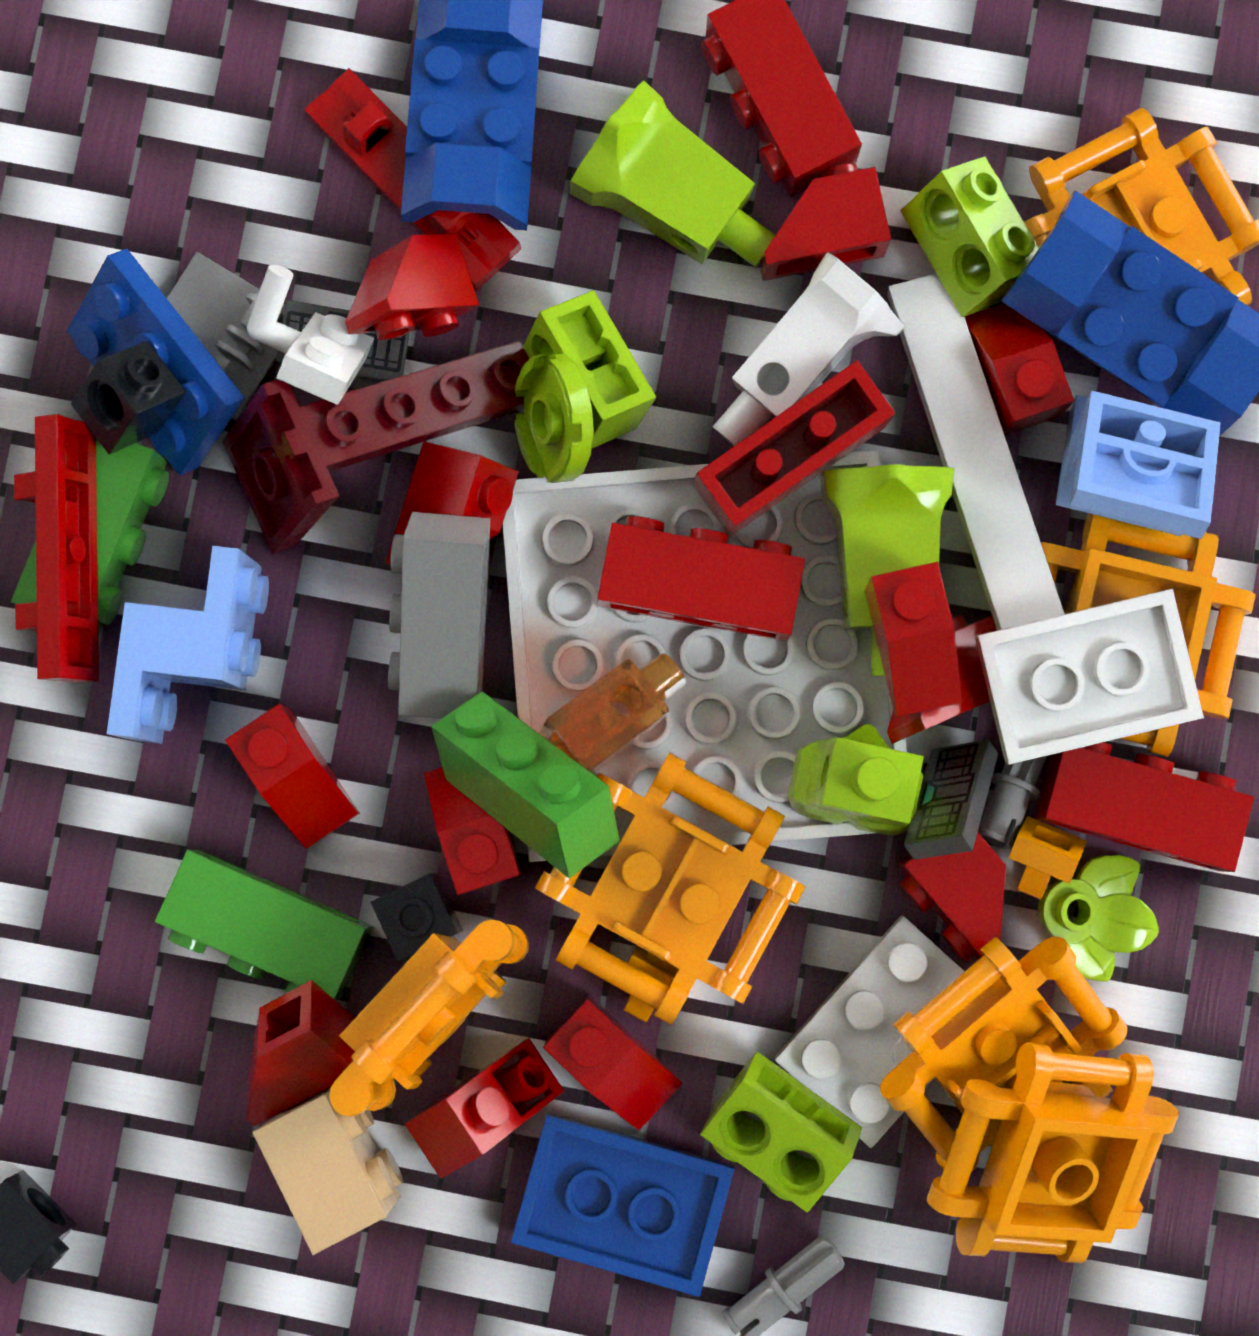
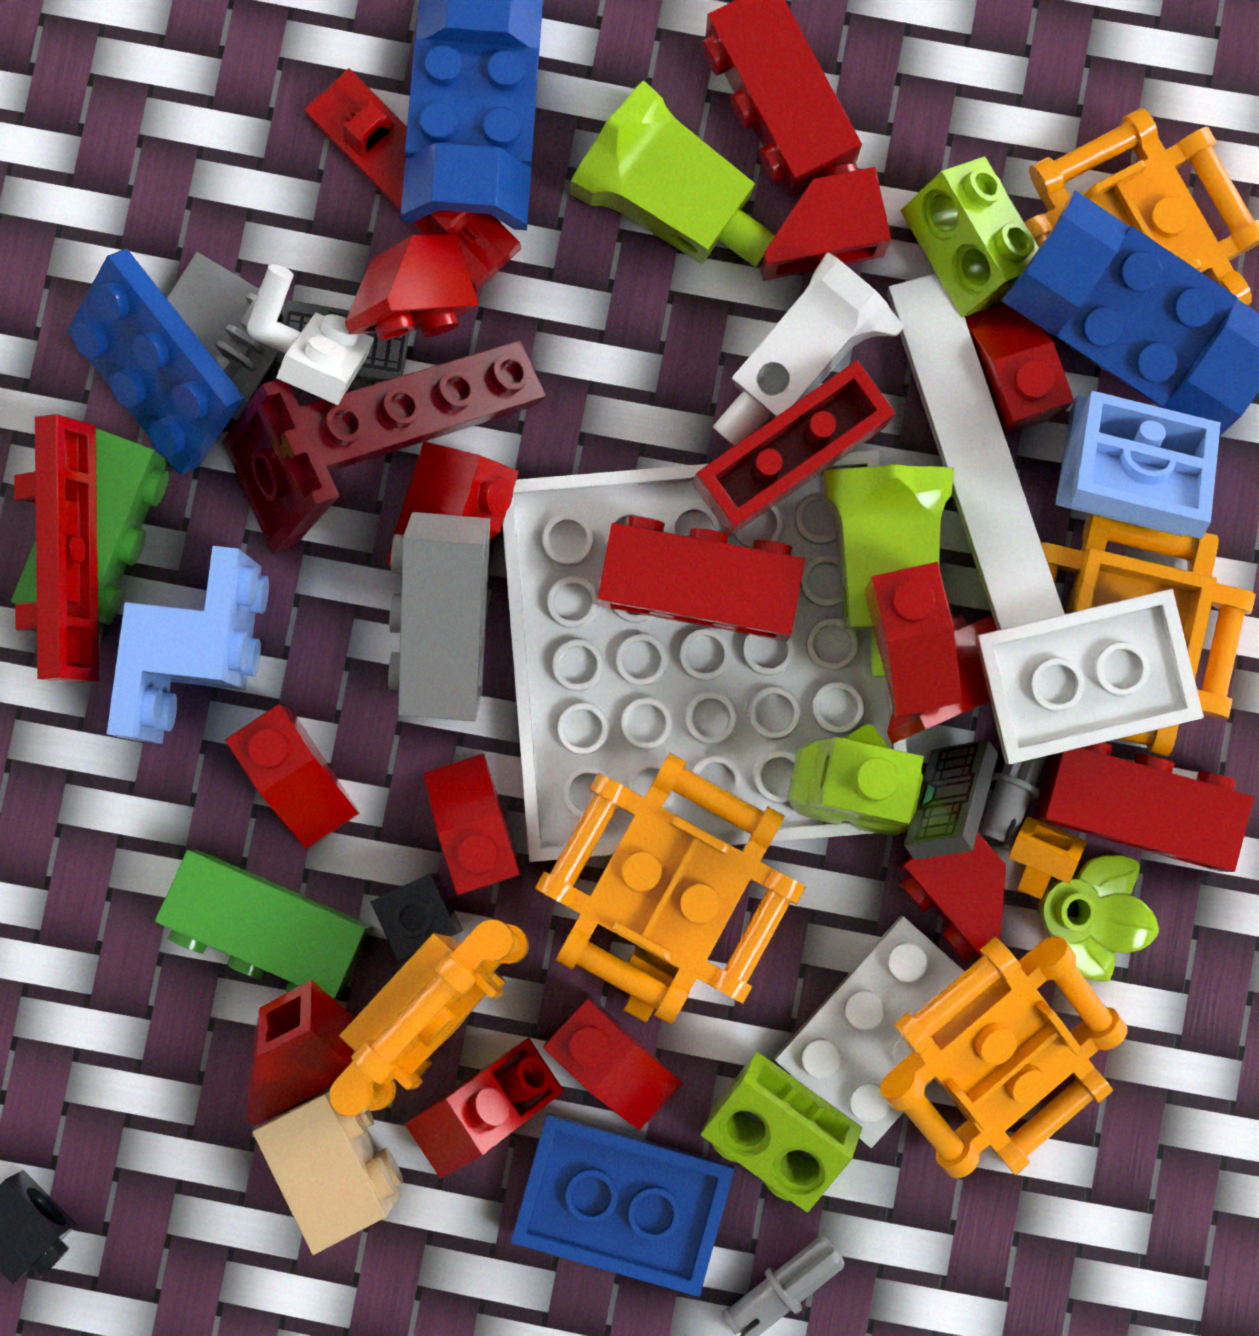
(127, 397): black brick -> none
(526, 784): bright green brick -> none
(556, 419): lime tile -> none
(594, 731): clear orange torso -> none
(613, 378): lime brick -> none
(1062, 1159): light orange brick -> none

